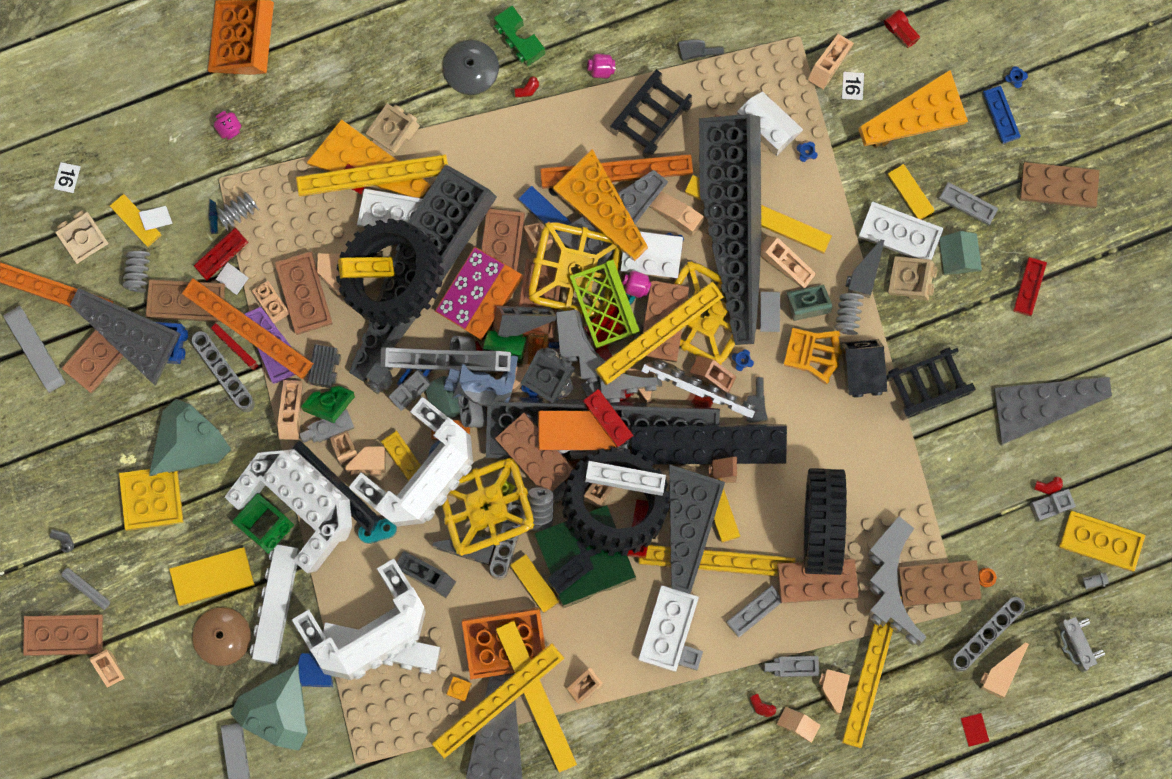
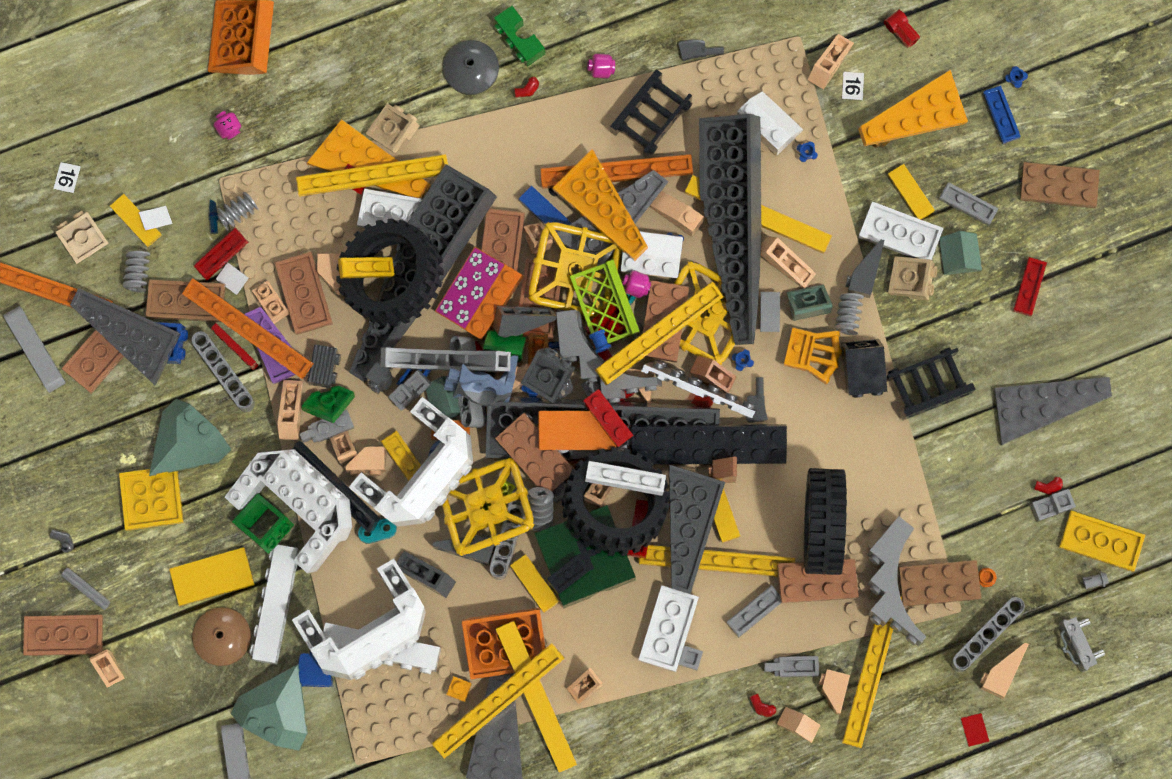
(600, 341): none -> blue bush

